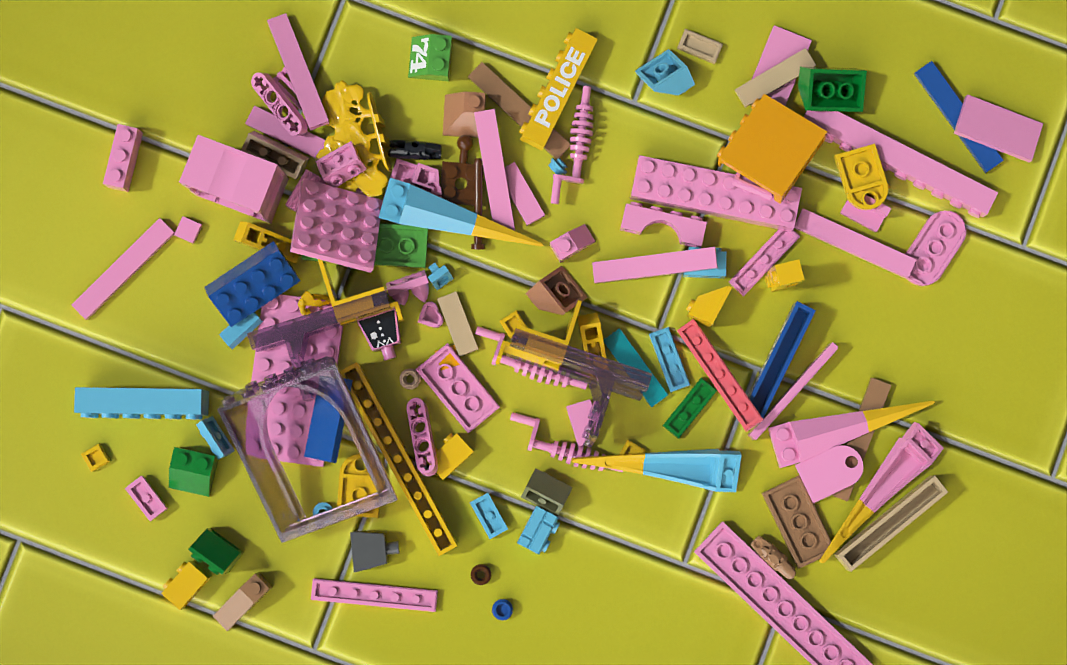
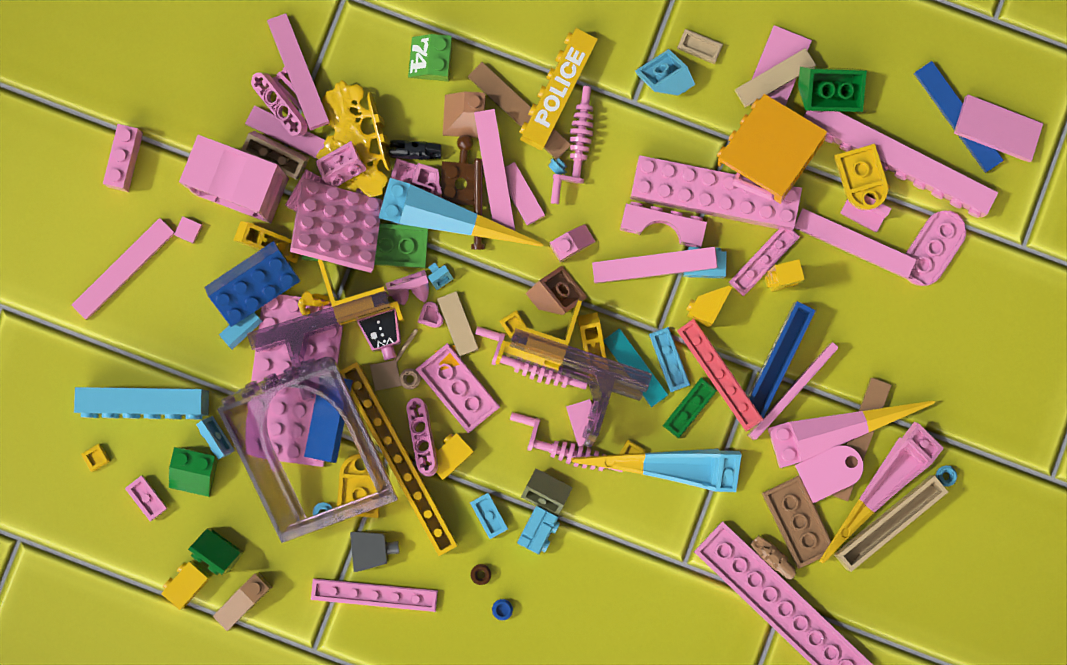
(386, 374): none -> tan piece
(952, 475): none -> medium azure plate

